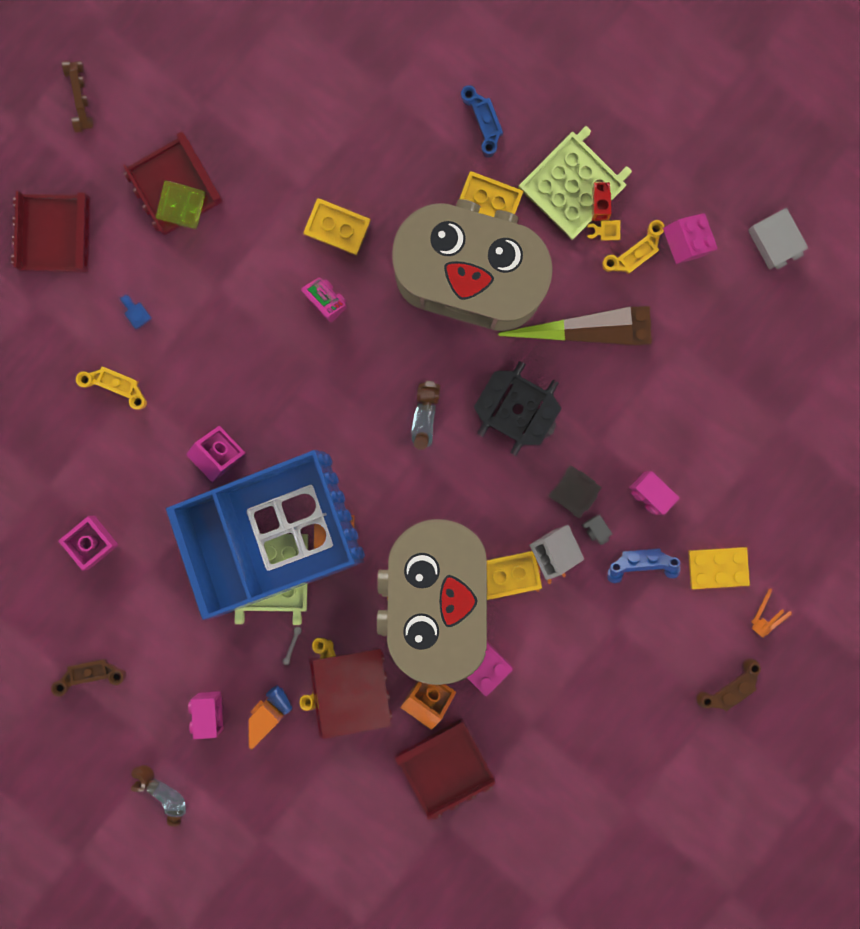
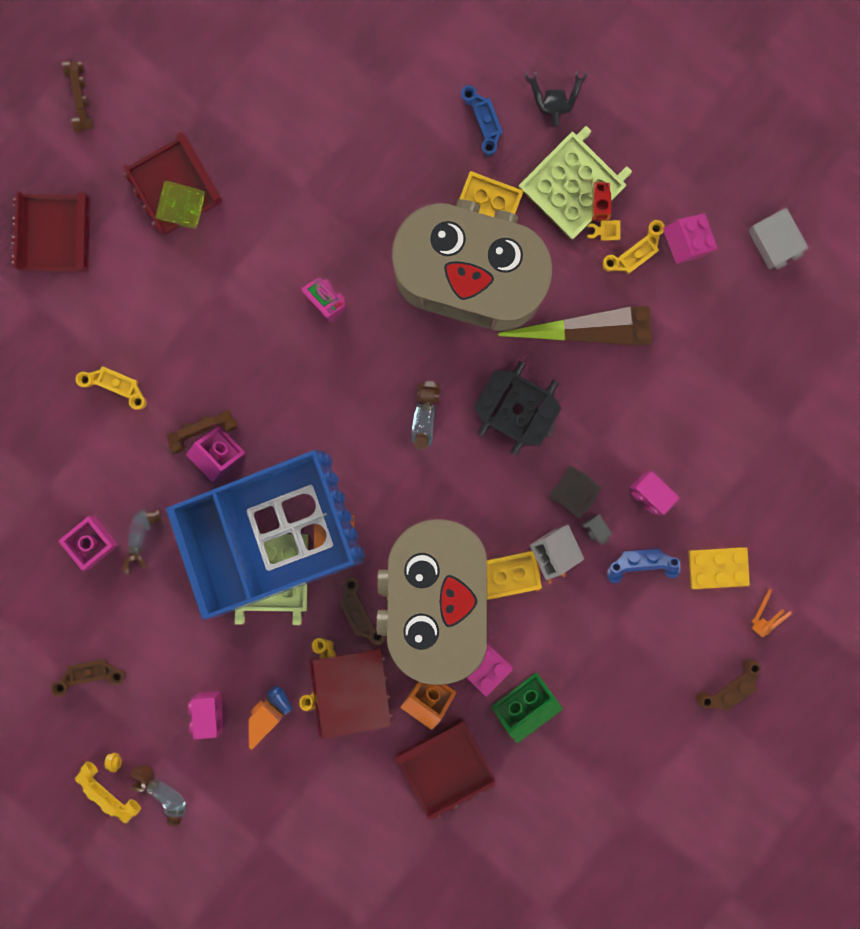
(102, 797): none -> yellow plate
(113, 762): none -> yellow plate
(136, 313): blue plate -> none
(138, 527): none -> clear light blue piece
(191, 430): none -> reddish brown plate
(286, 661): light grey hinge -> none
(337, 226): yellow plate -> none
(357, 614): none -> reddish brown plate
(526, 707): none -> green slope
(555, 100): none -> black piece

